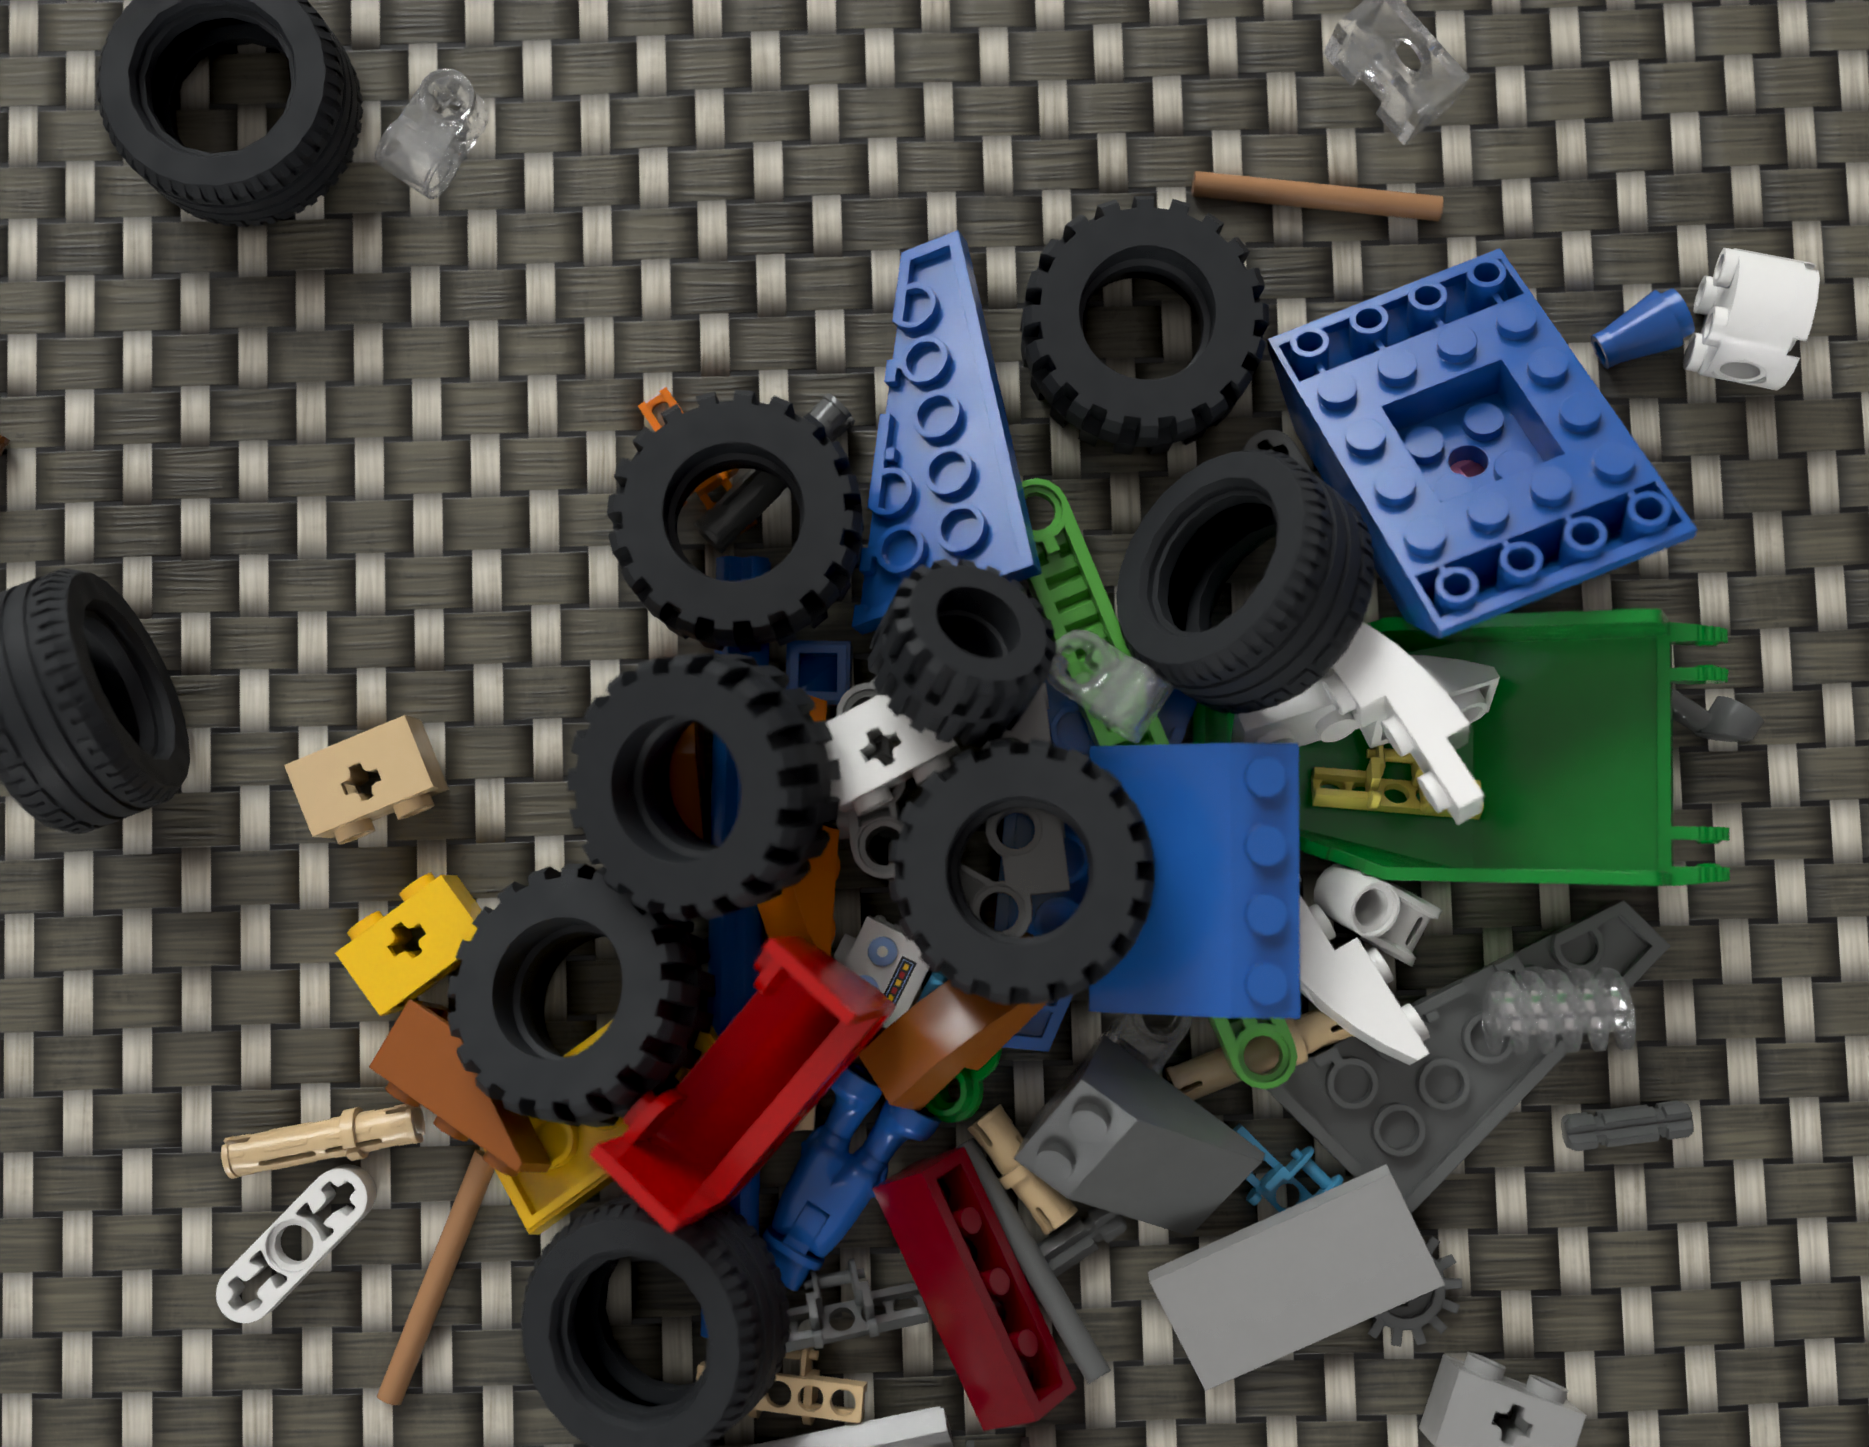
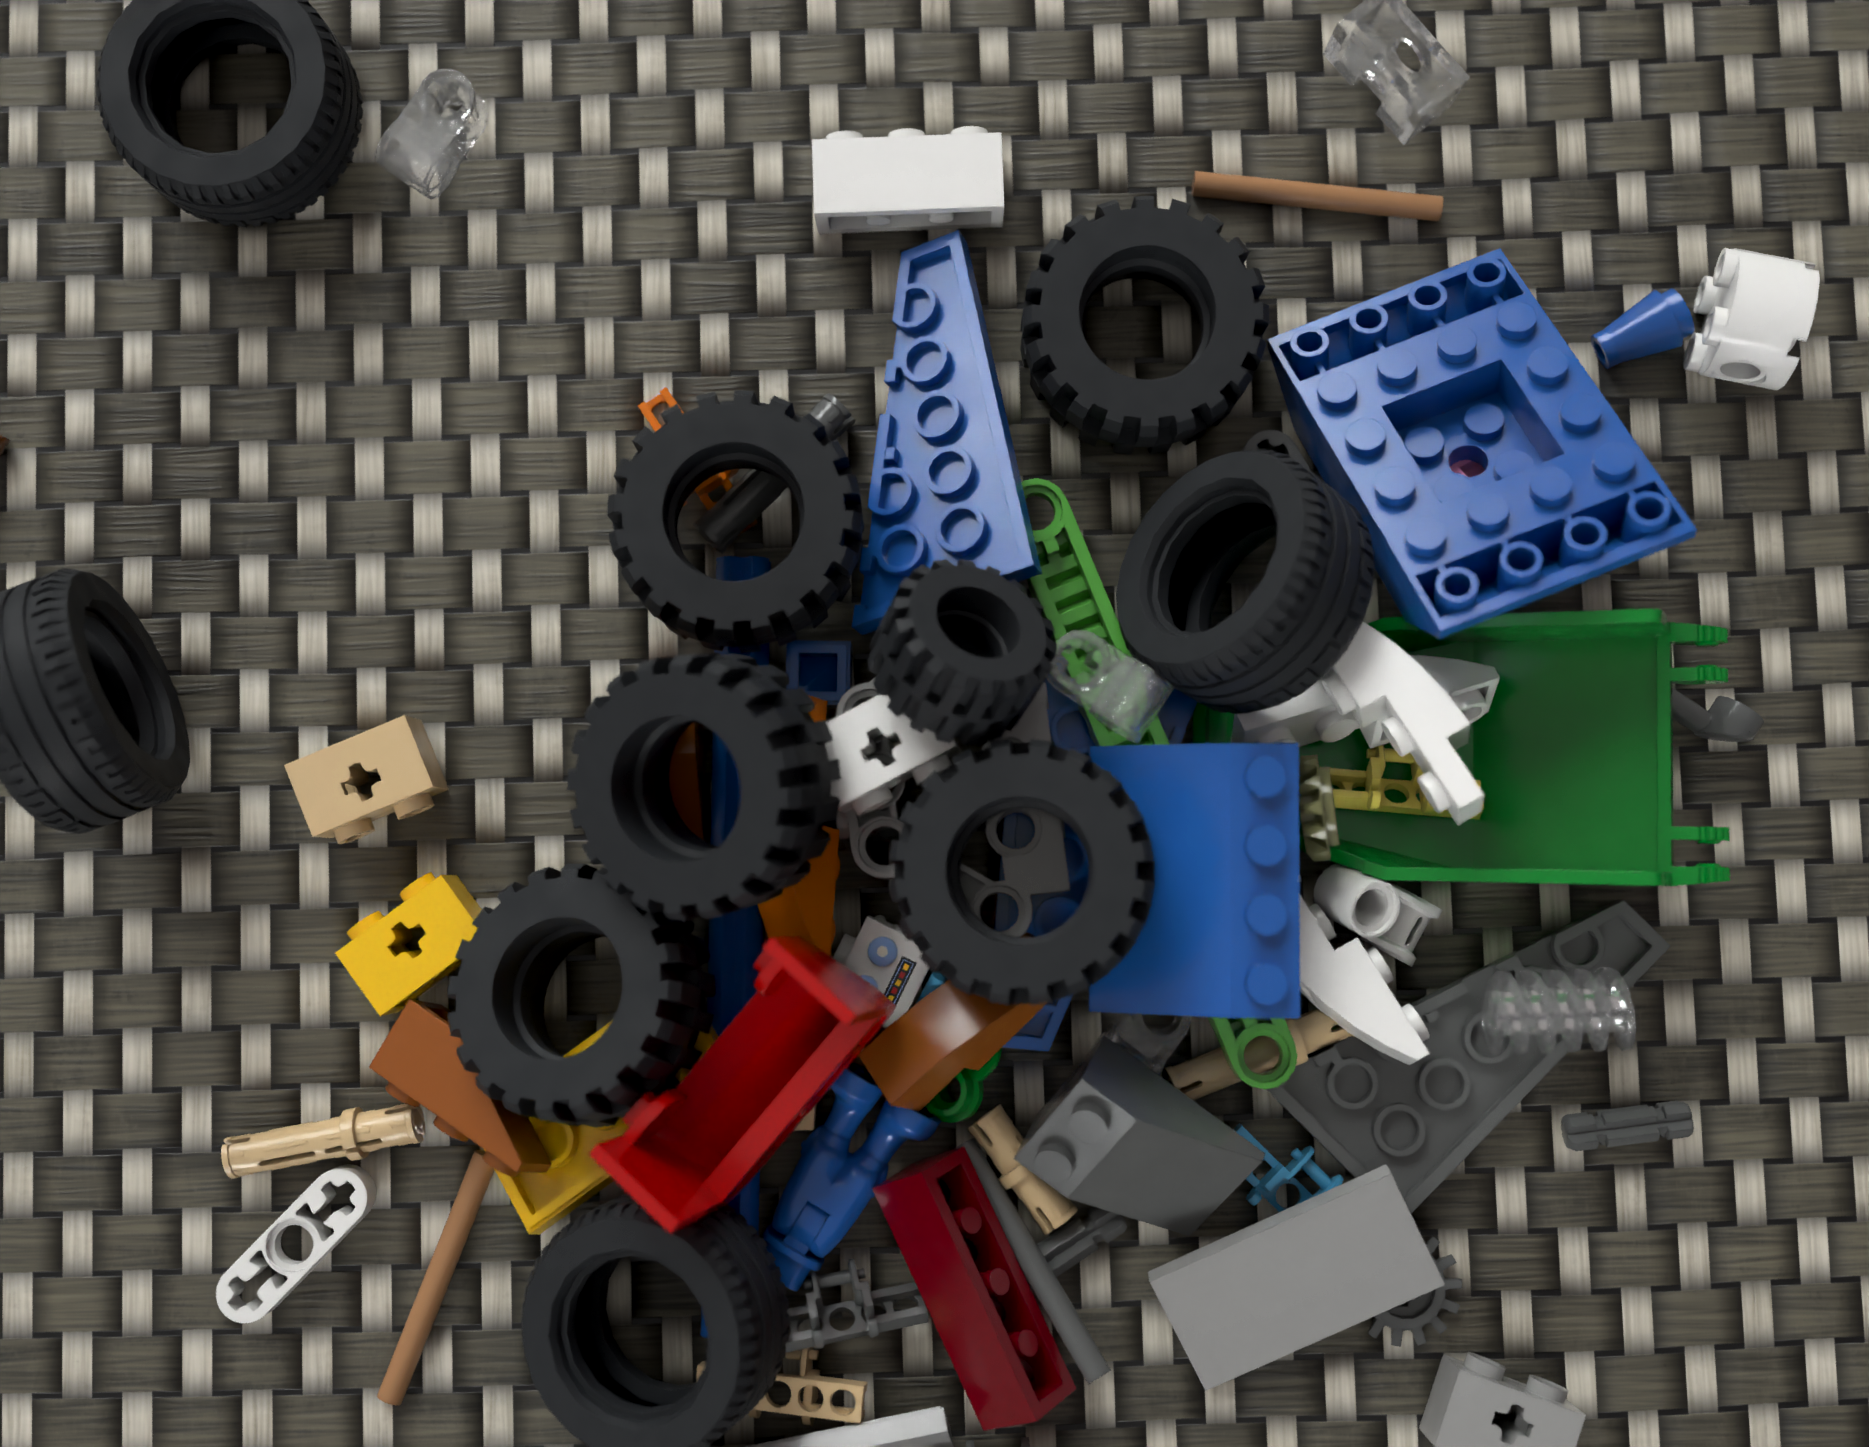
(908, 181): none -> white brick
(1317, 808): none -> olive gear

